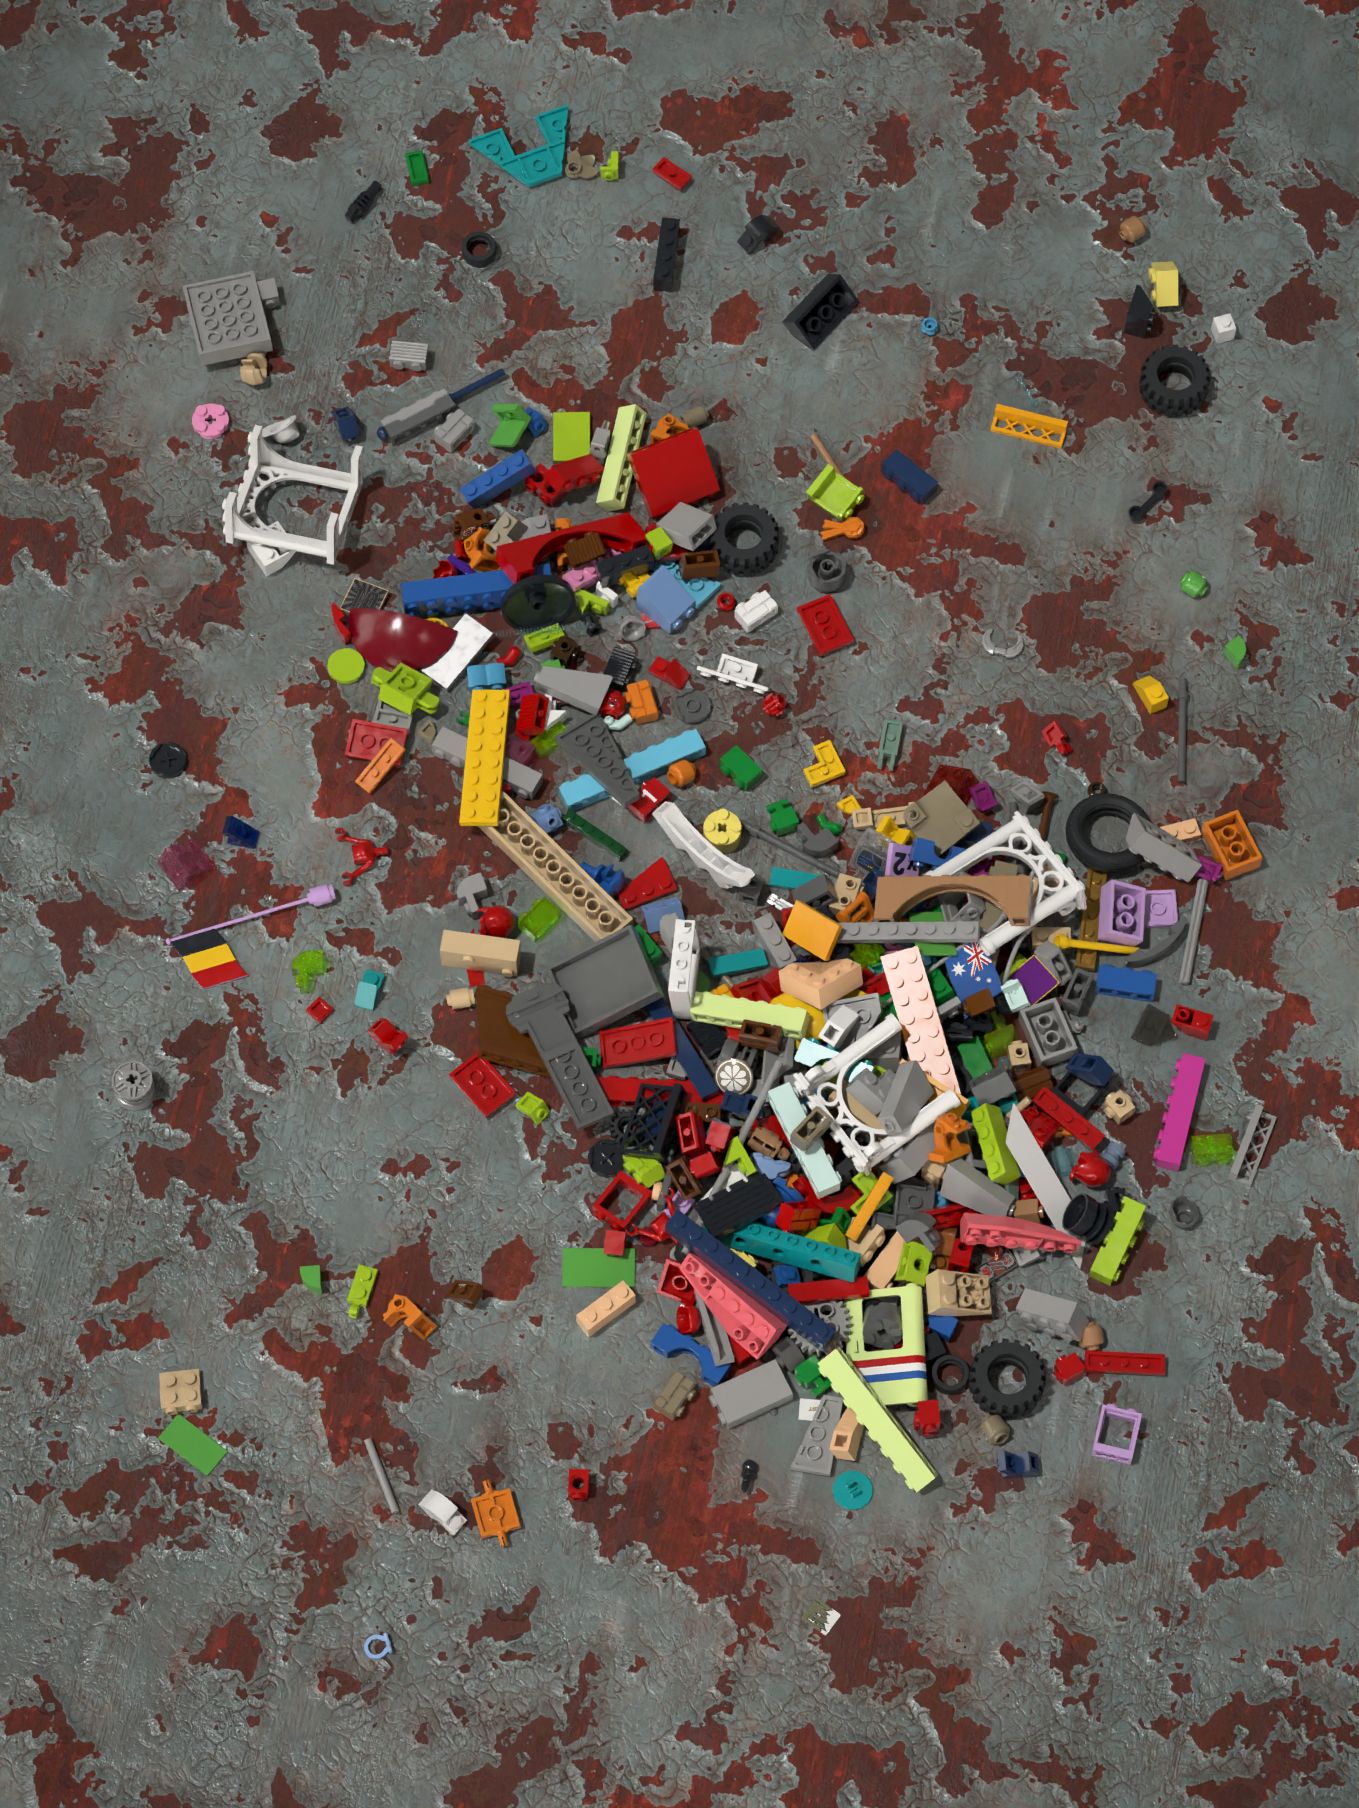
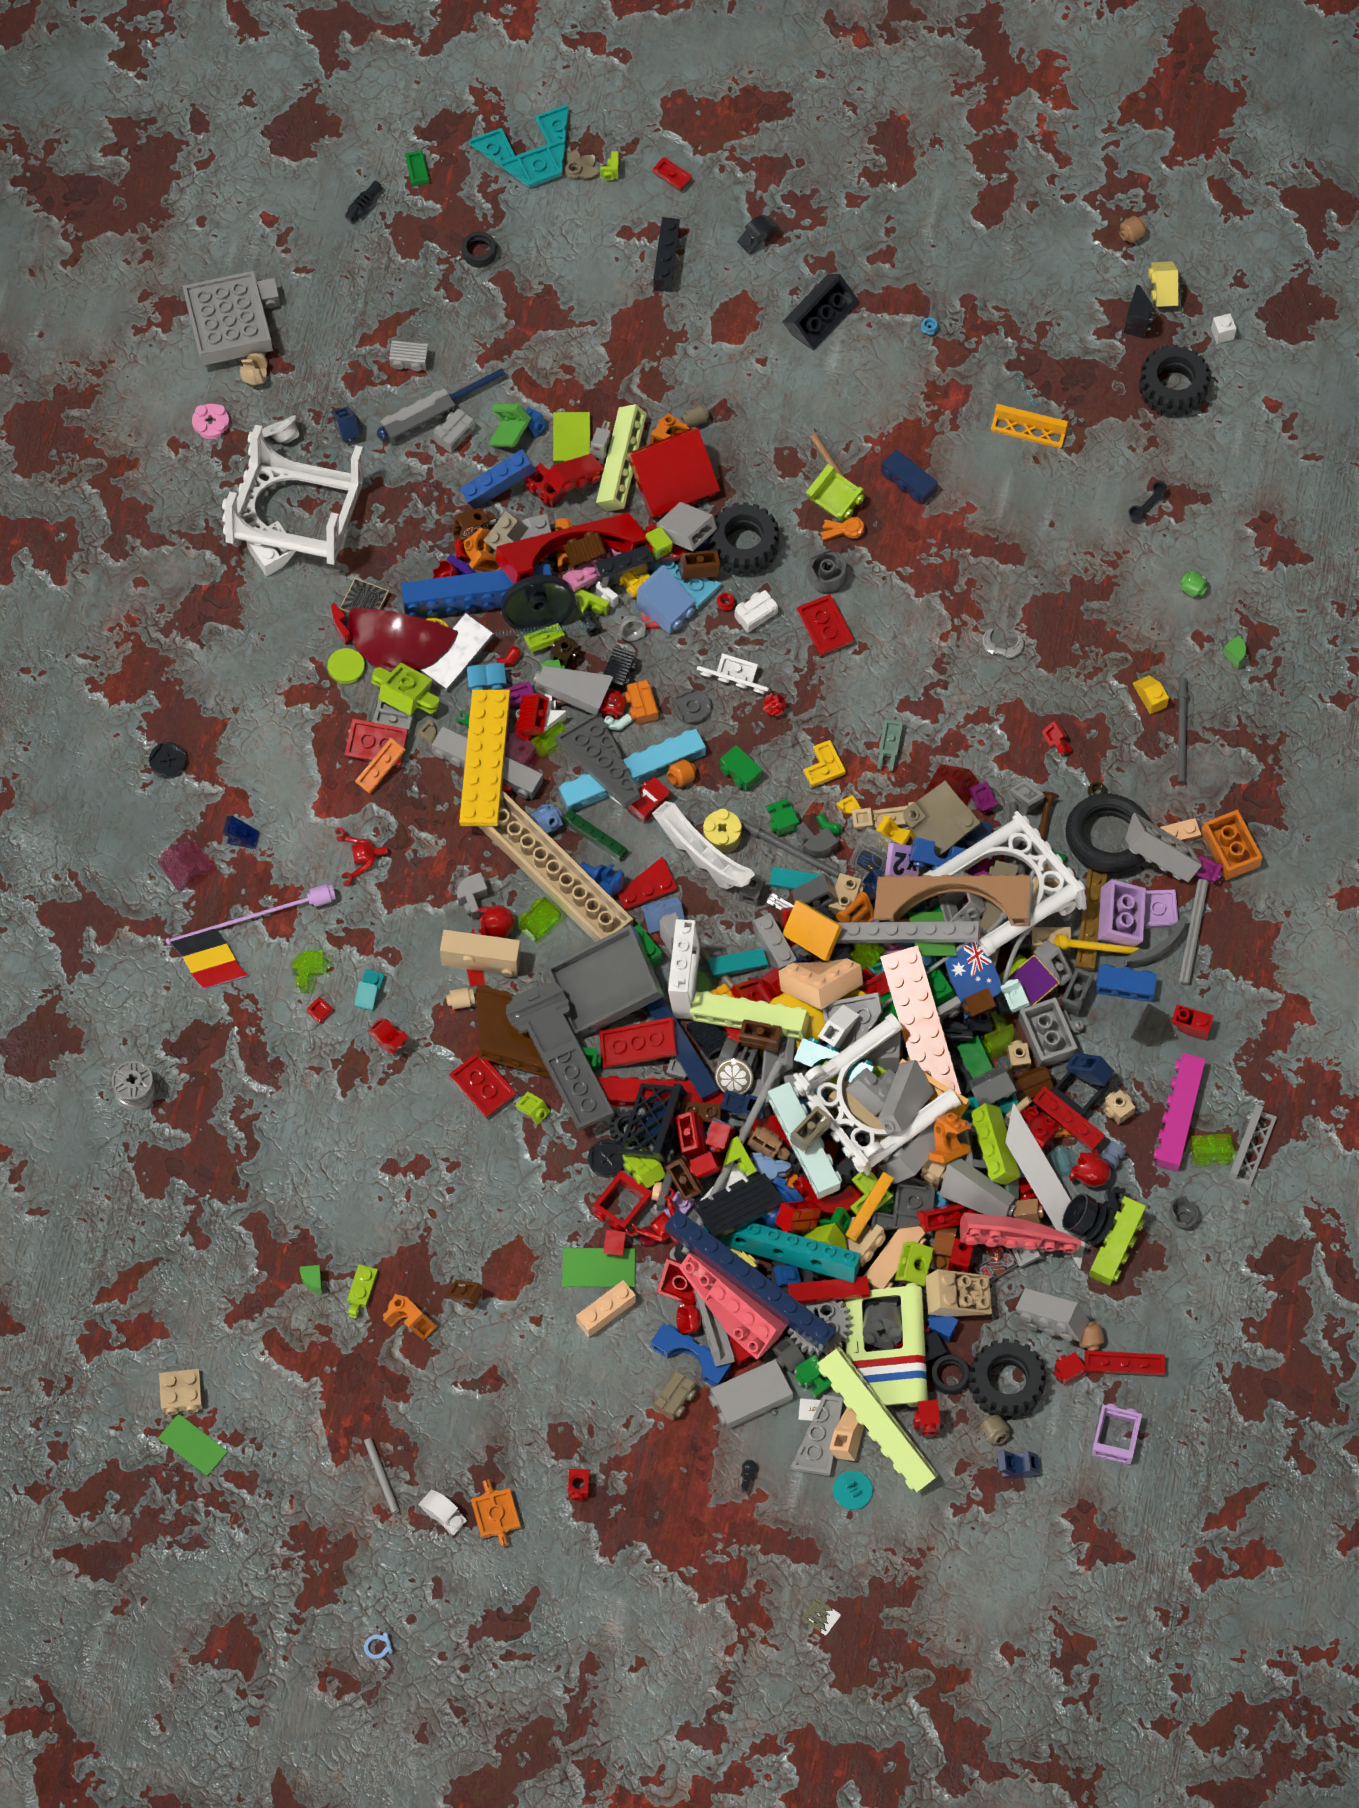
(669, 672): red slope -> none
(919, 1225): dark grey brick -> none

